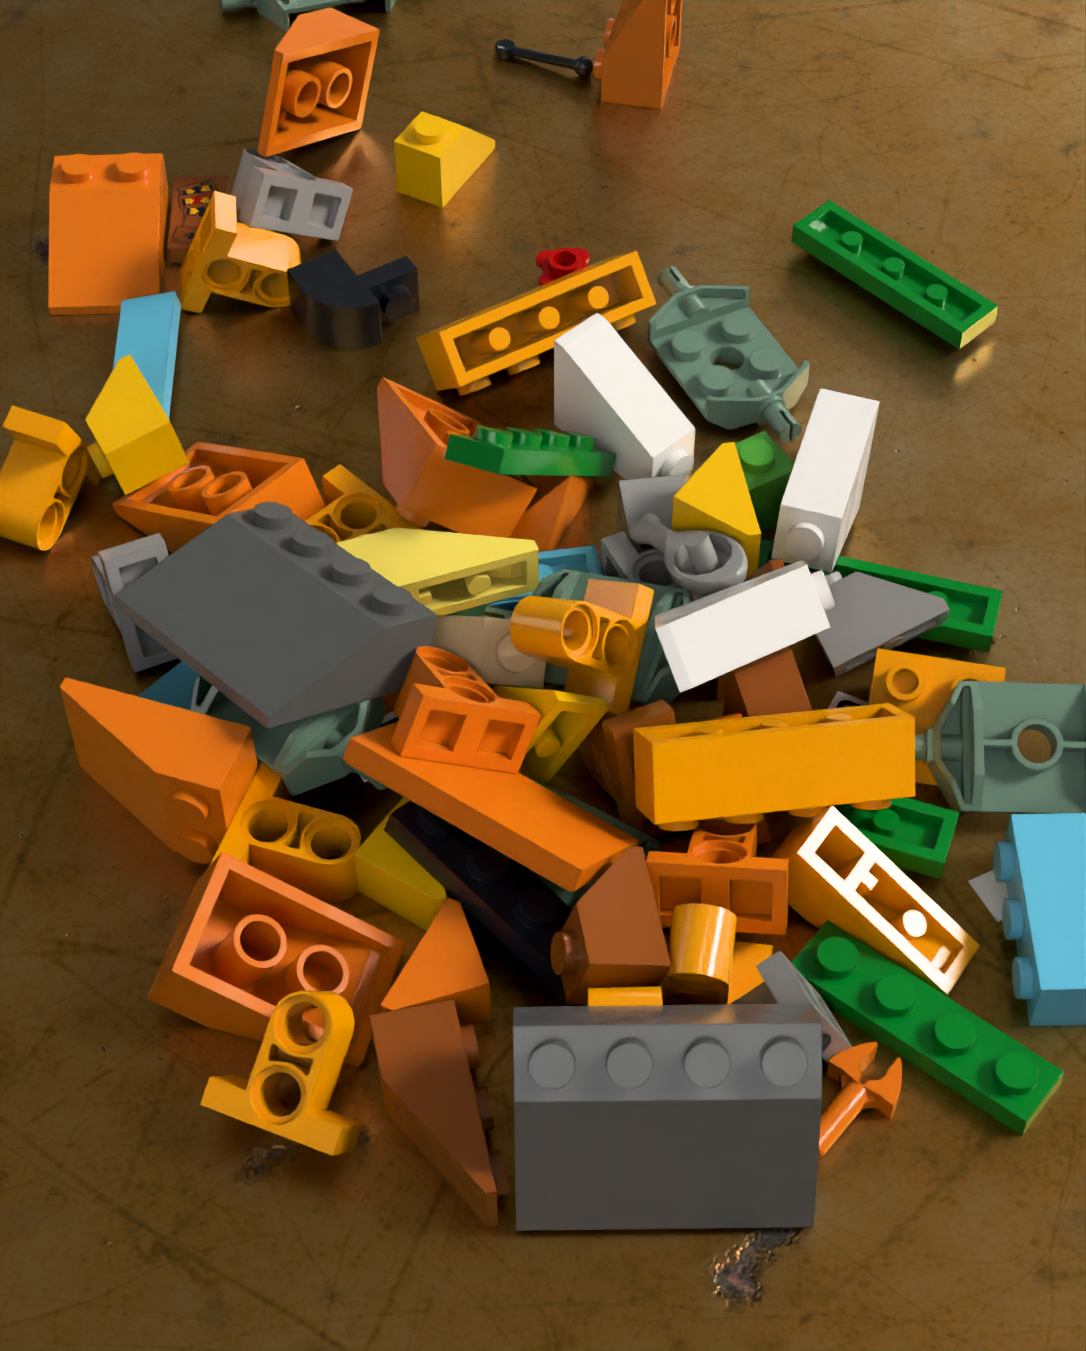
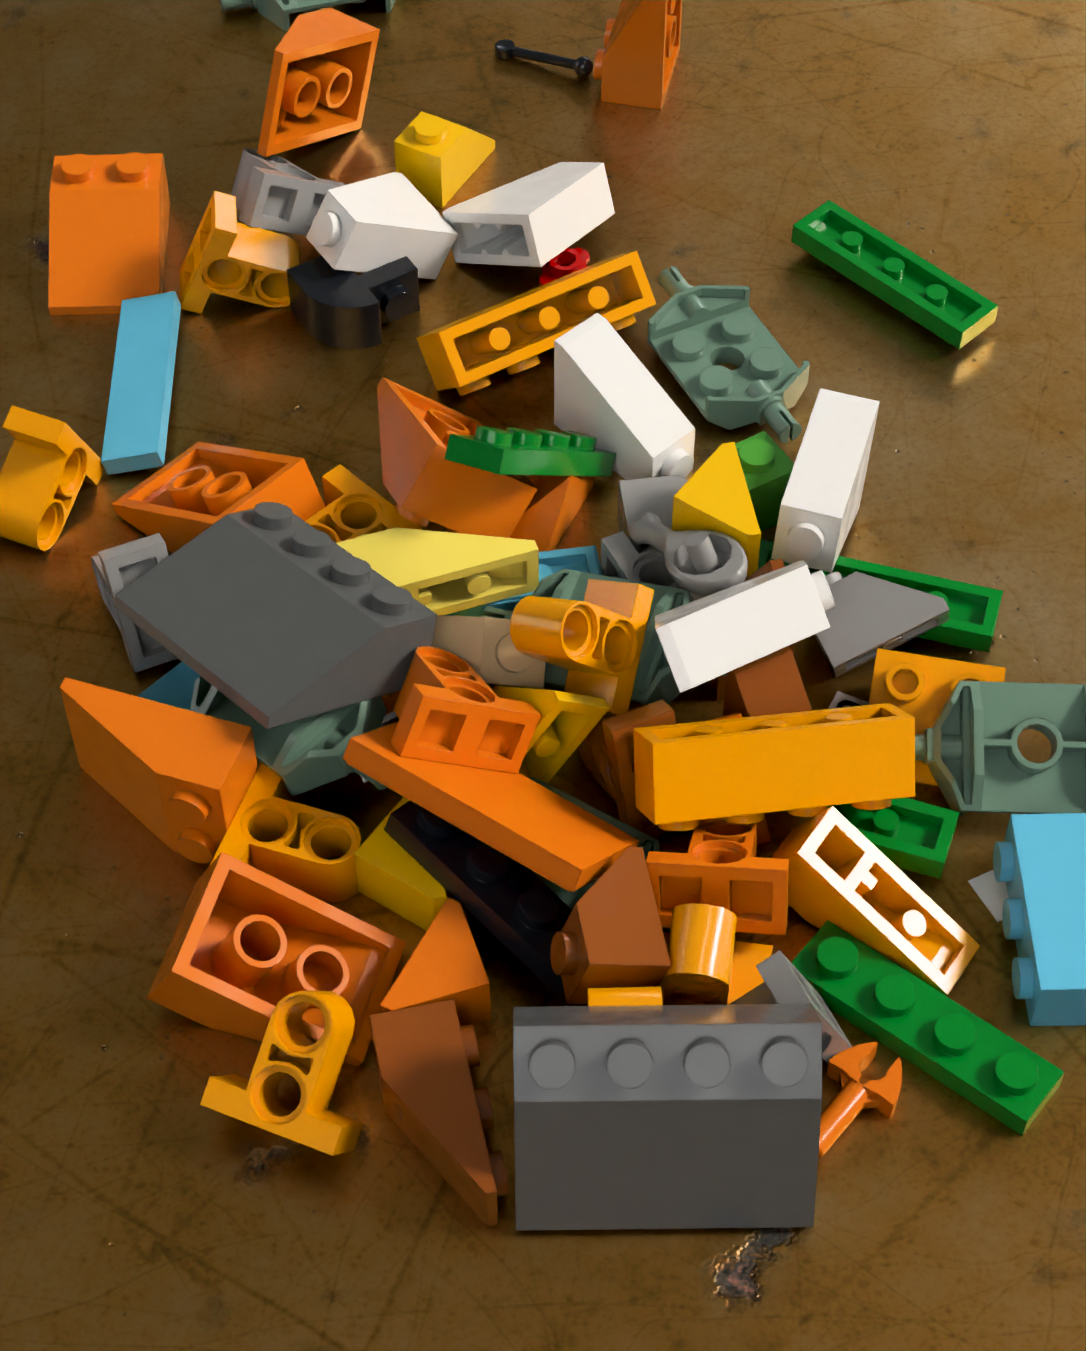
(132, 431): yellow slope -> none
(189, 204): dark orange tile -> none
(379, 223): none -> white slope
(531, 216): none -> white slope

